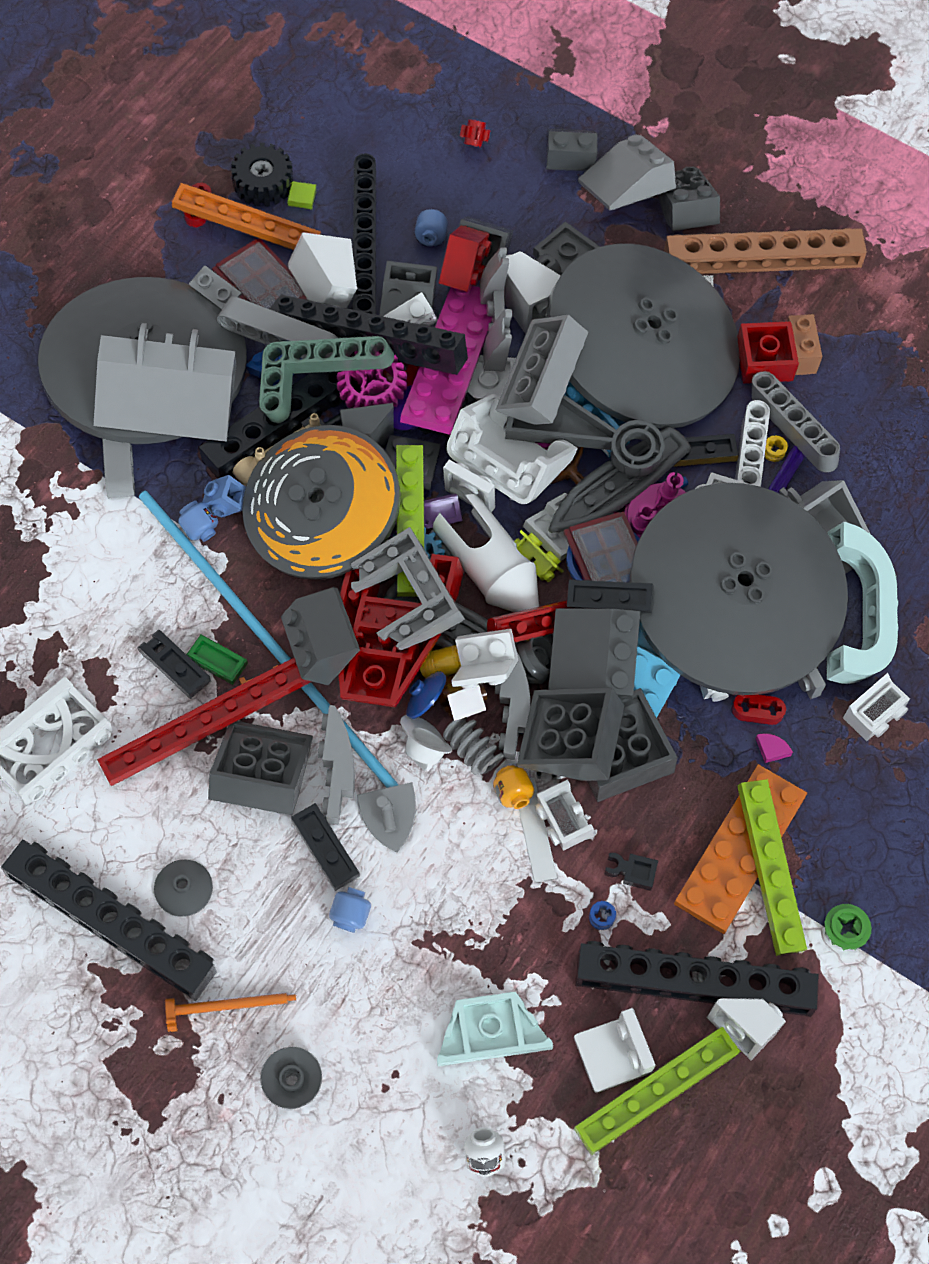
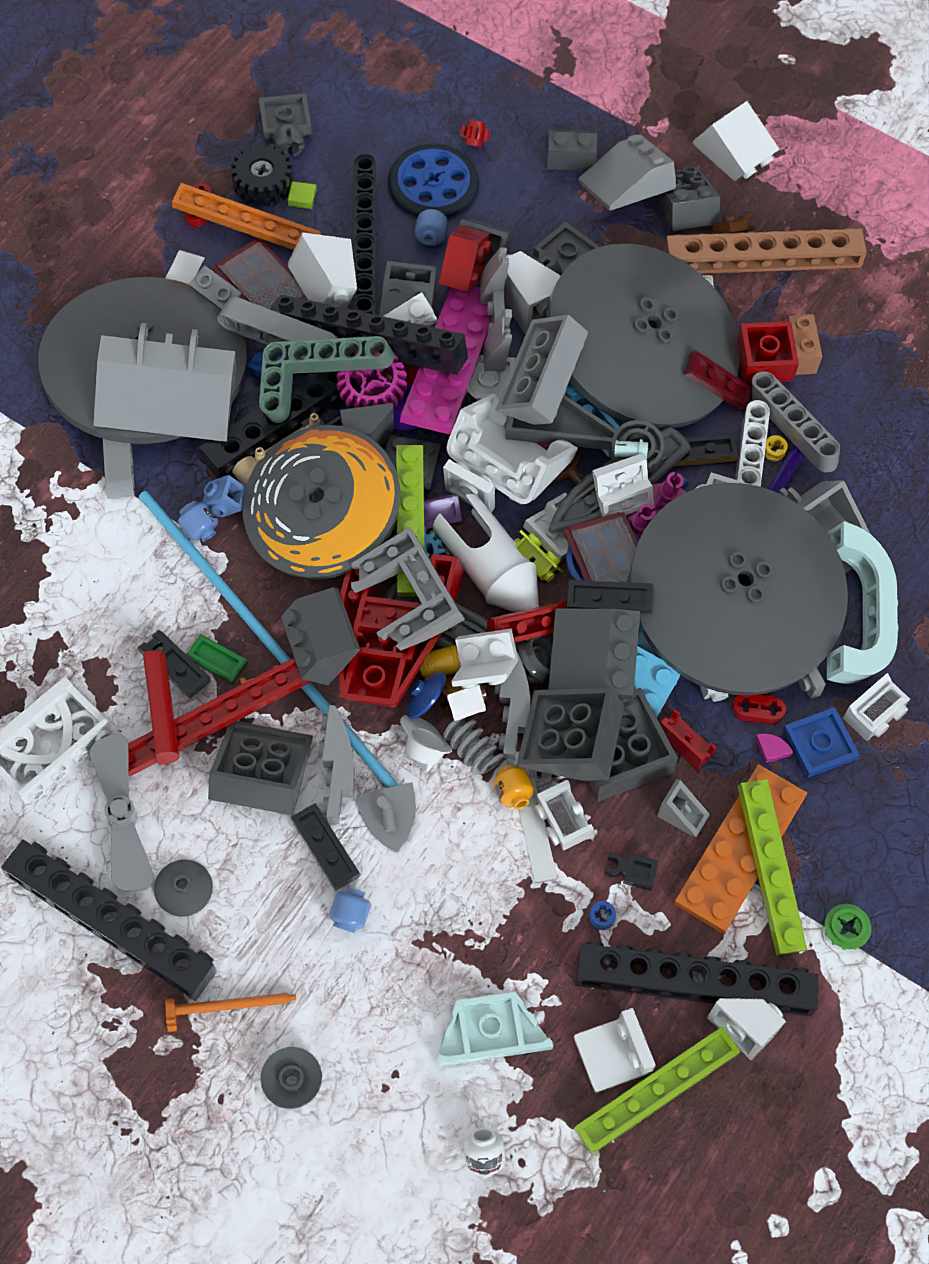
(128, 859): none -> light grey piece
(161, 707): none -> red brick
(185, 267): none -> white sticker
(286, 121): none -> dark grey plate
(428, 155): none -> blue wedge
(623, 486): none -> white slope
(630, 449): none -> light aqua pin
(683, 810): none -> light grey slope
(687, 741): none -> red hinge
(718, 380): none -> dark red tile
(732, 224): none -> reddish brown plate
(738, 143): none -> white slope
(821, 742): none -> blue plate

